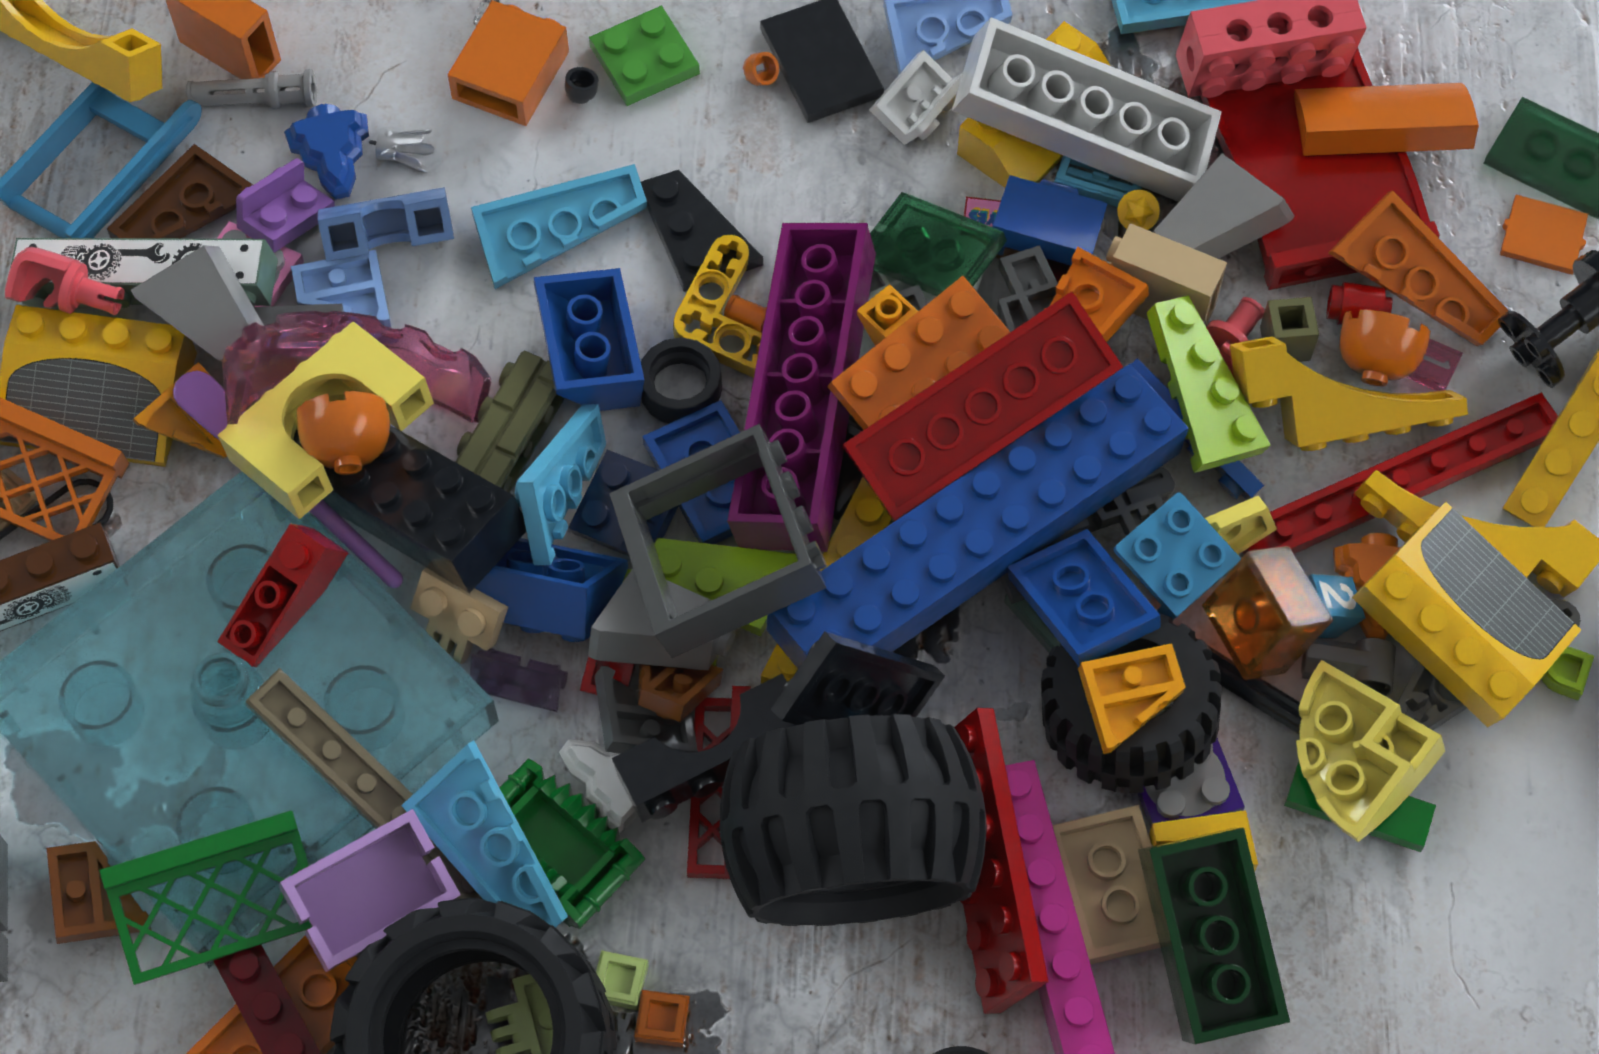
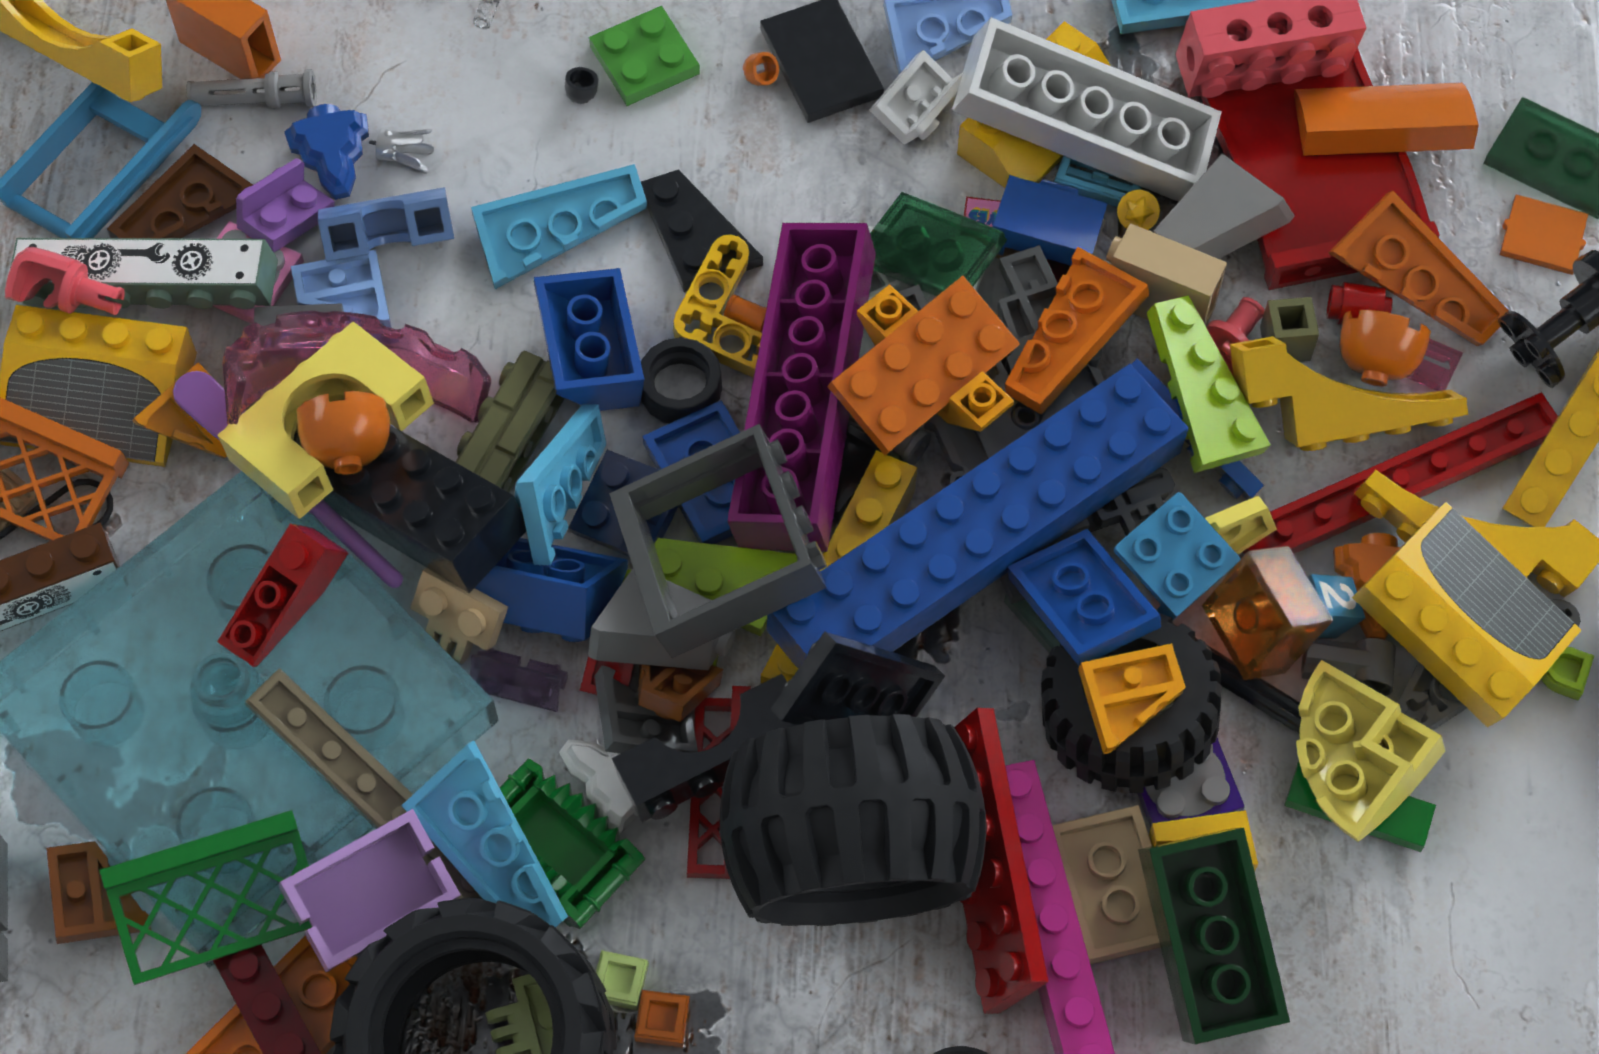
(200, 299): light grey slope -> none
(508, 62): orange brick -> none
(982, 406): red plate -> none

